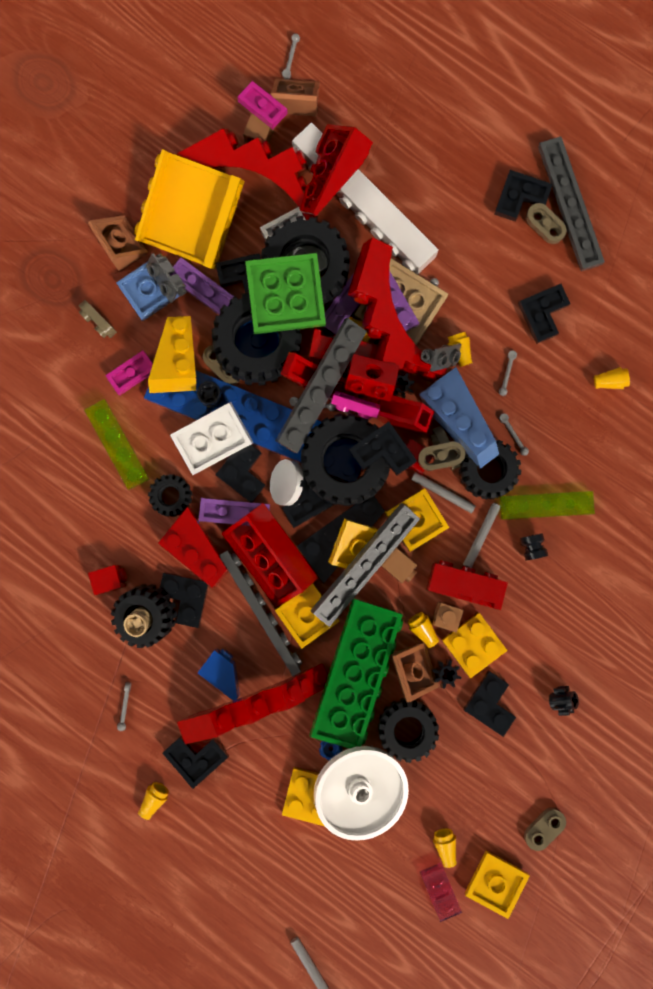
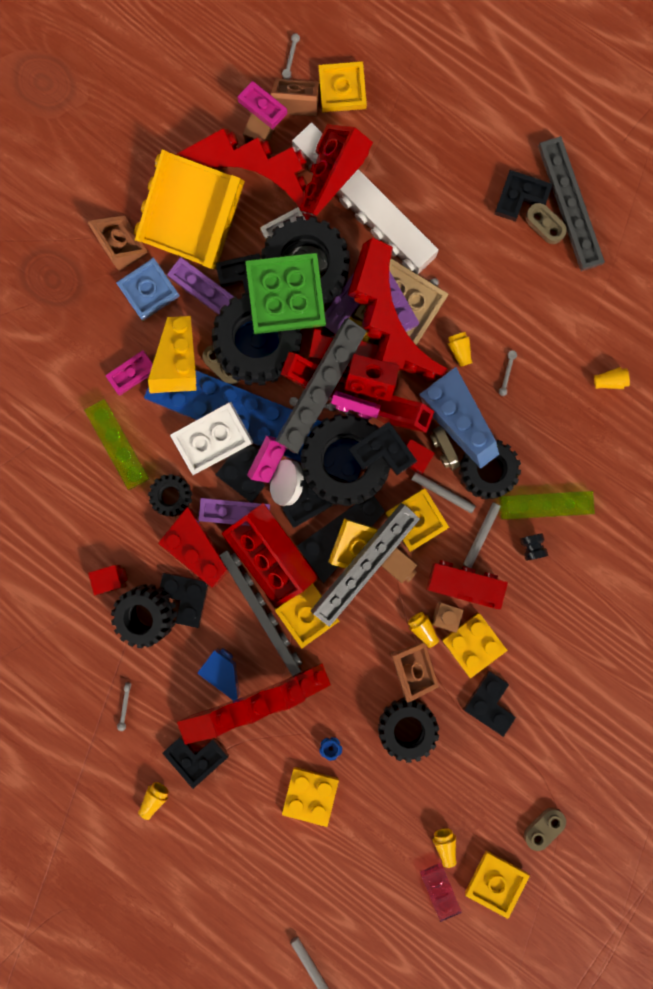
(103, 326): dark tan plate -> none
(133, 623): tan wheel -> none
(159, 269): dark grey hinge -> none
(206, 394): black wheel -> none
(266, 460): none -> dark pink plate
(342, 86): none -> yellow plate
(356, 675): green bracket -> none
(360, 793): white dish -> none
(404, 381): black gear -> none
(441, 457): dark tan plate -> none
(442, 357): dark grey hinge -> none
(452, 674): black gear -> none
(504, 419): light grey hinge -> none
(538, 311): black plate -> none
(563, 700): black gear -> none

